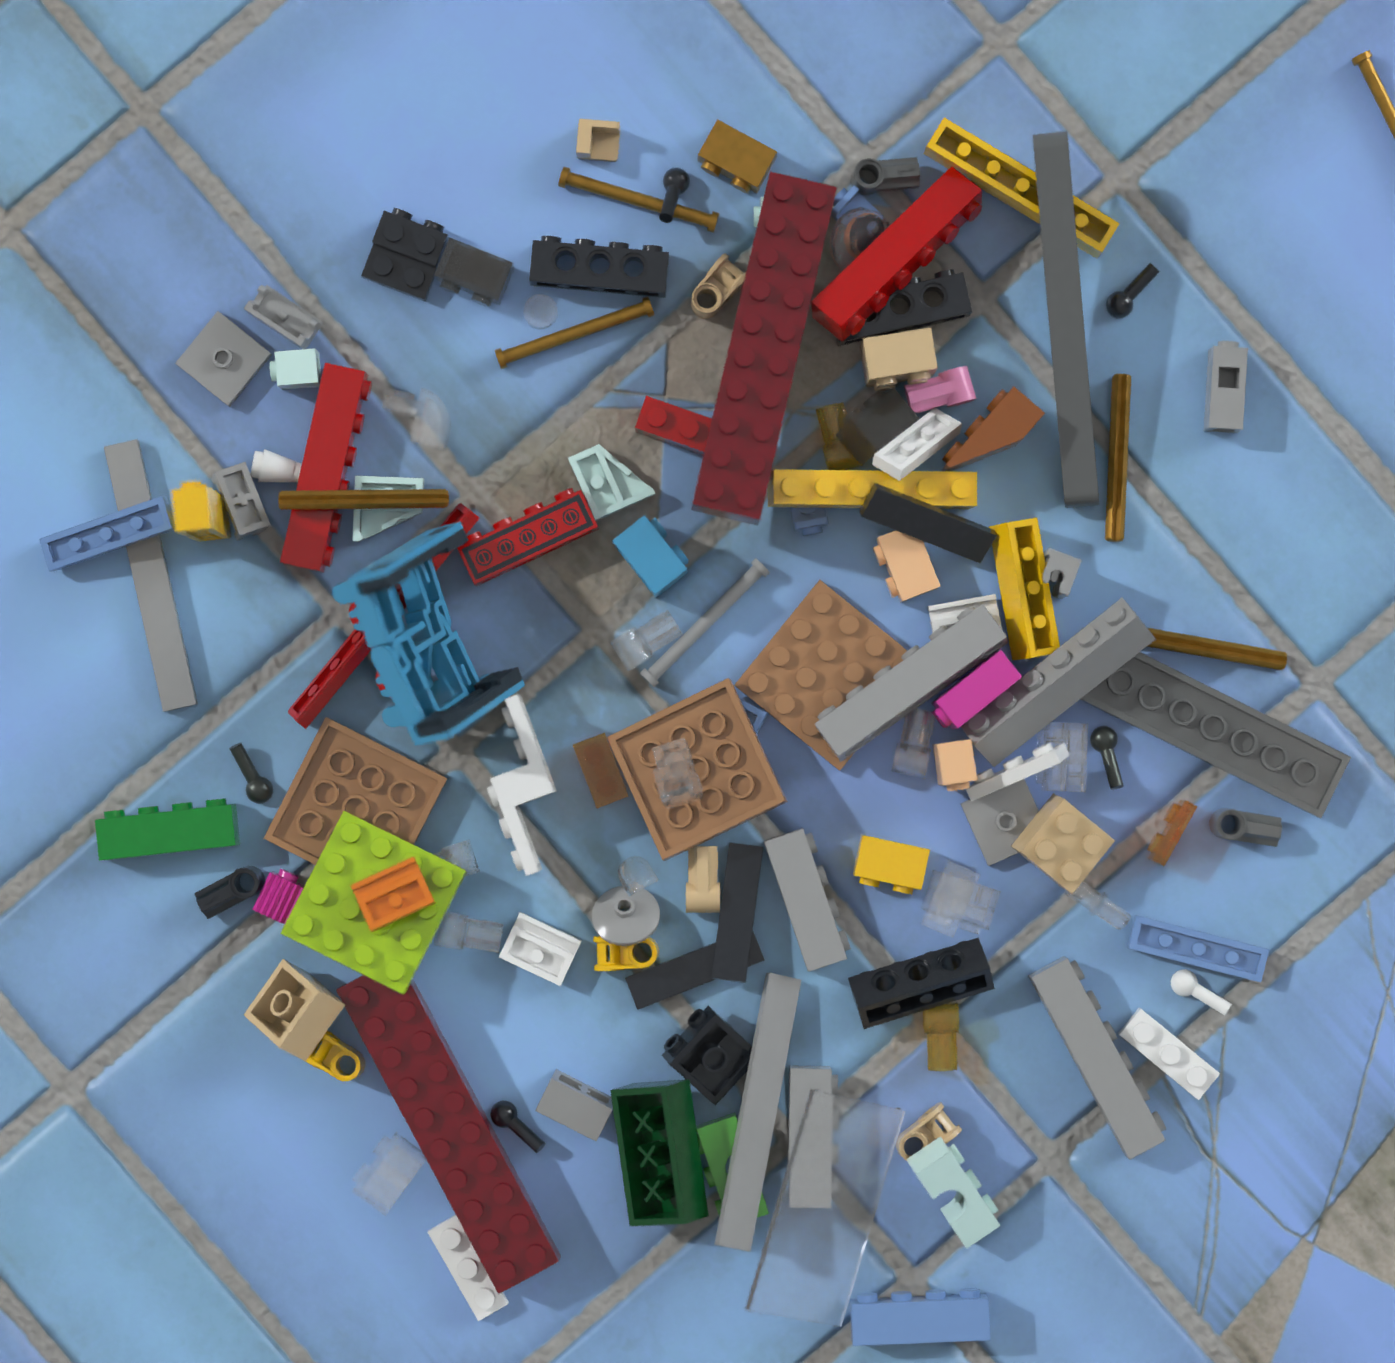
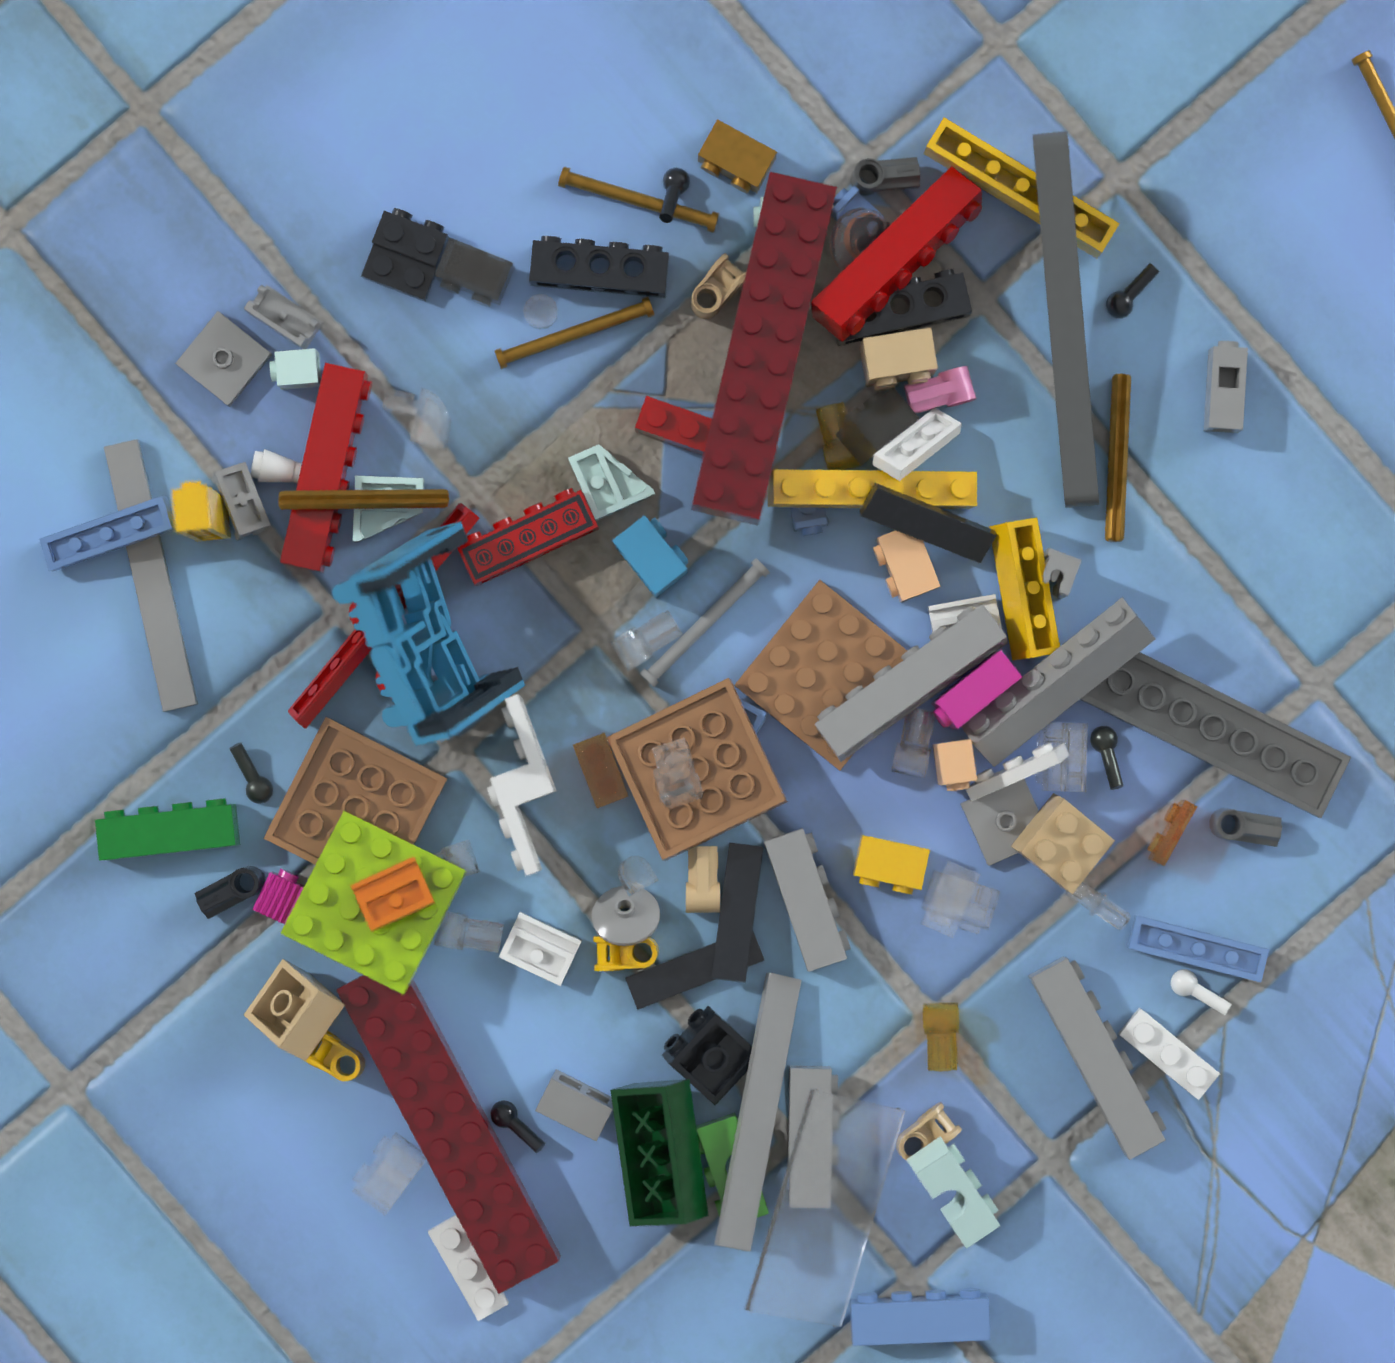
(598, 140): tan panel -> none
(921, 983): black brick -> none
(1003, 428): dark orange slope -> none
(1218, 649): pearl gold axle -> none

